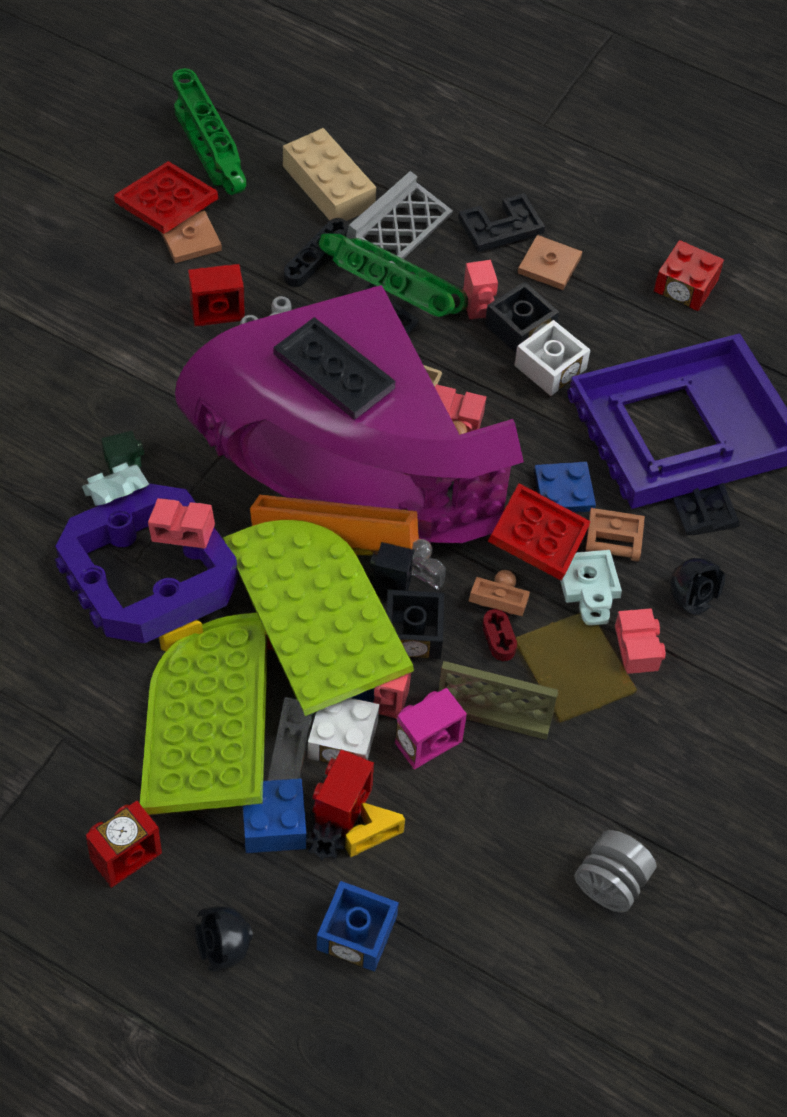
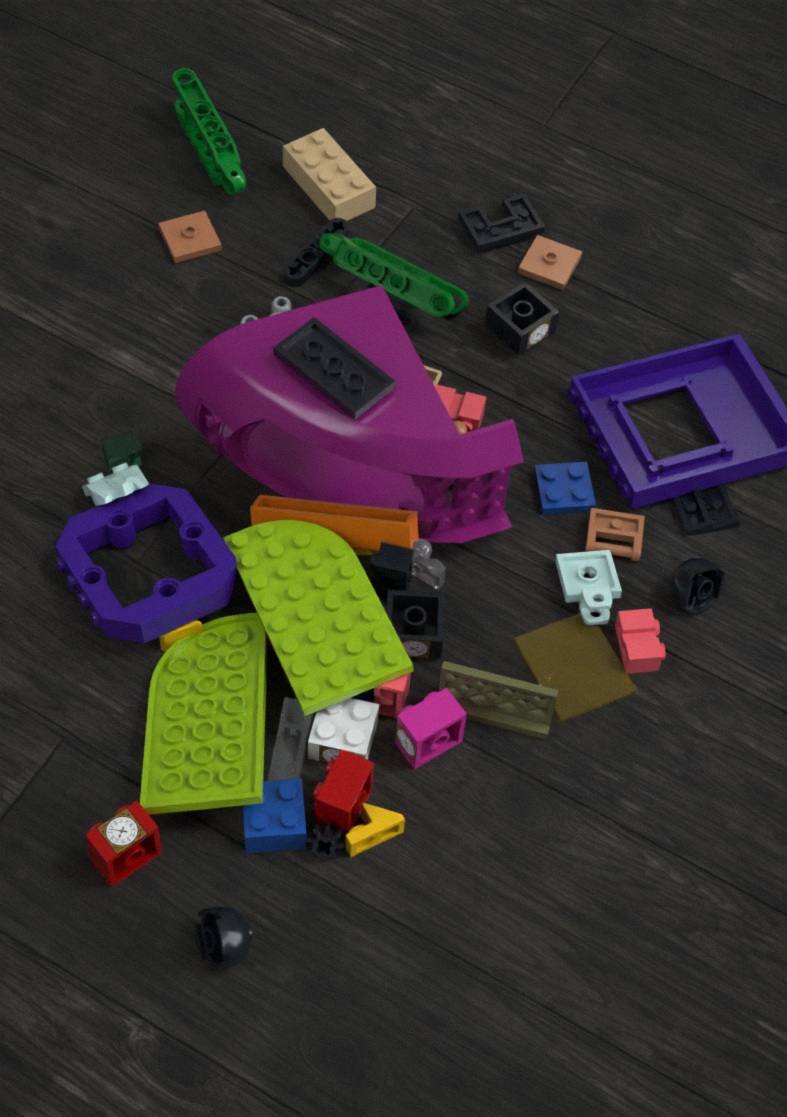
(166, 197): red plate -> none
(181, 524): coral brick -> none
(216, 294): red brick -> none
(357, 926): blue brick -> none
(387, 204): light grey fence -> none
(480, 287): coral brick -> none
(500, 593): nougat plate -> none
(505, 633): dark red beam -> none
(539, 531): red plate -> none
(552, 357): white brick -> none
(615, 871): light grey wheel -> none
(688, 275): red brick -> none

